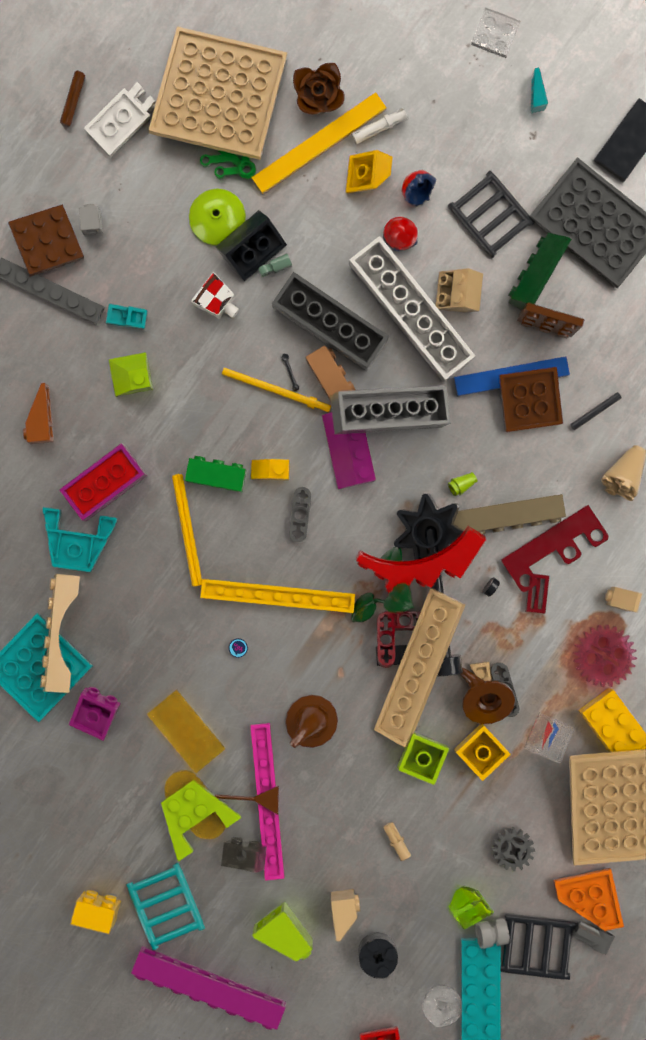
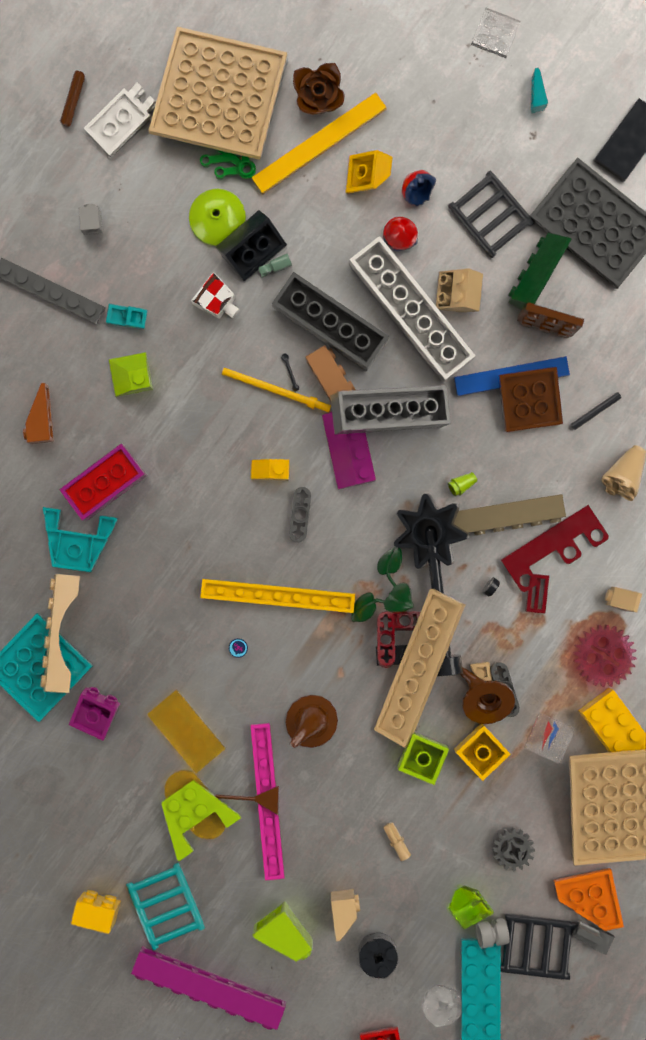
(46, 240): reddish brown plate -> none
(187, 530): yellow axle -> none
(216, 474): green brick -> none
(233, 856): clear smoke brick -> none
(375, 128): white pin -> none
(453, 559): red arch -> none

